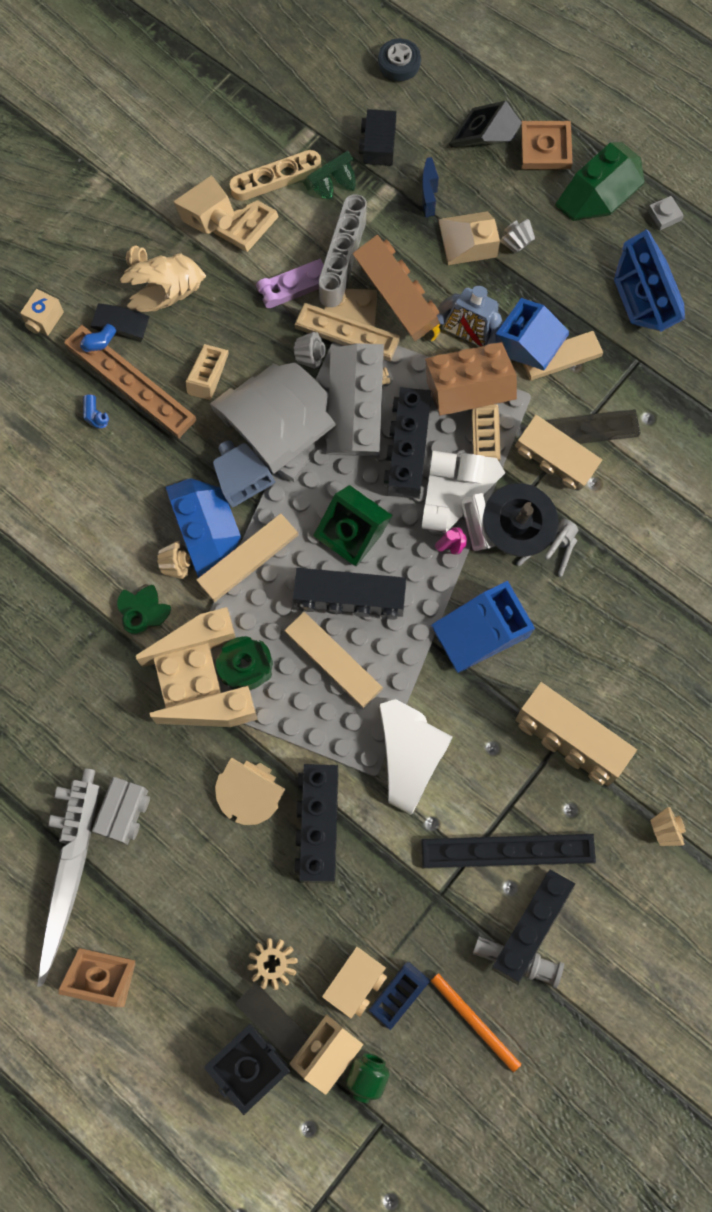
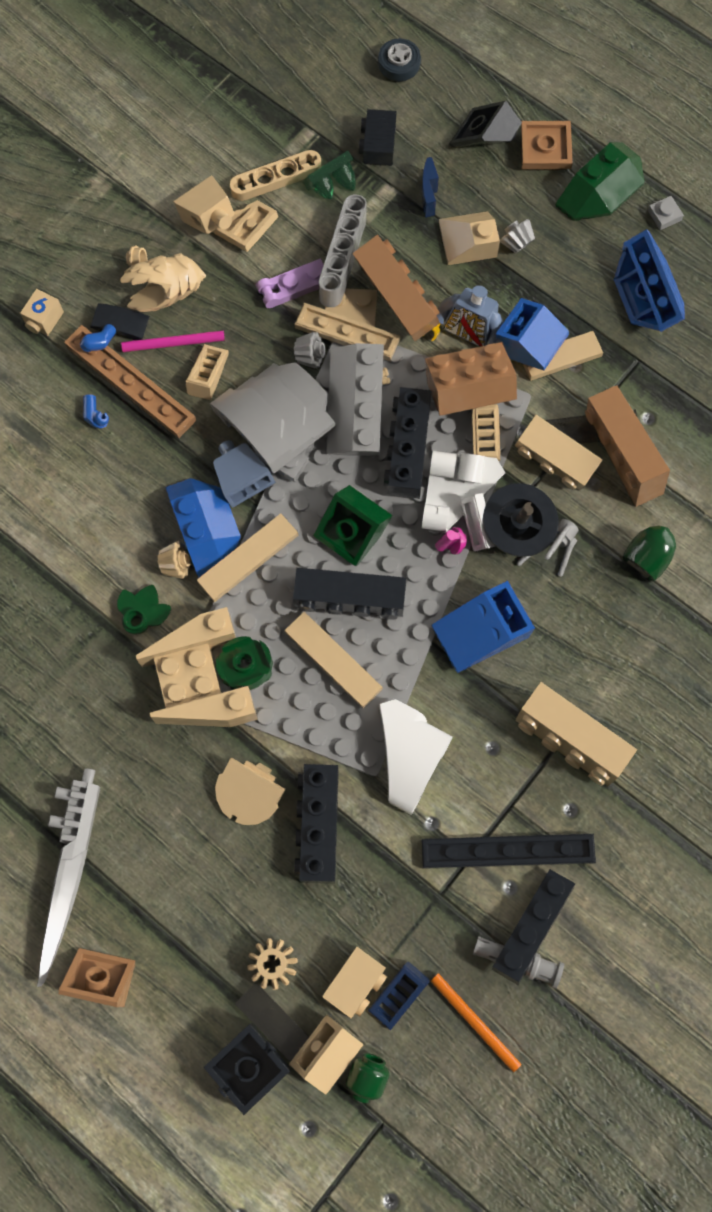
(121, 811): light grey brick -> none
(173, 341): none -> dark pink bar
(628, 445): none -> medium nougat wedge
(652, 550): none -> dark green piece
(668, 828): tan piece -> none

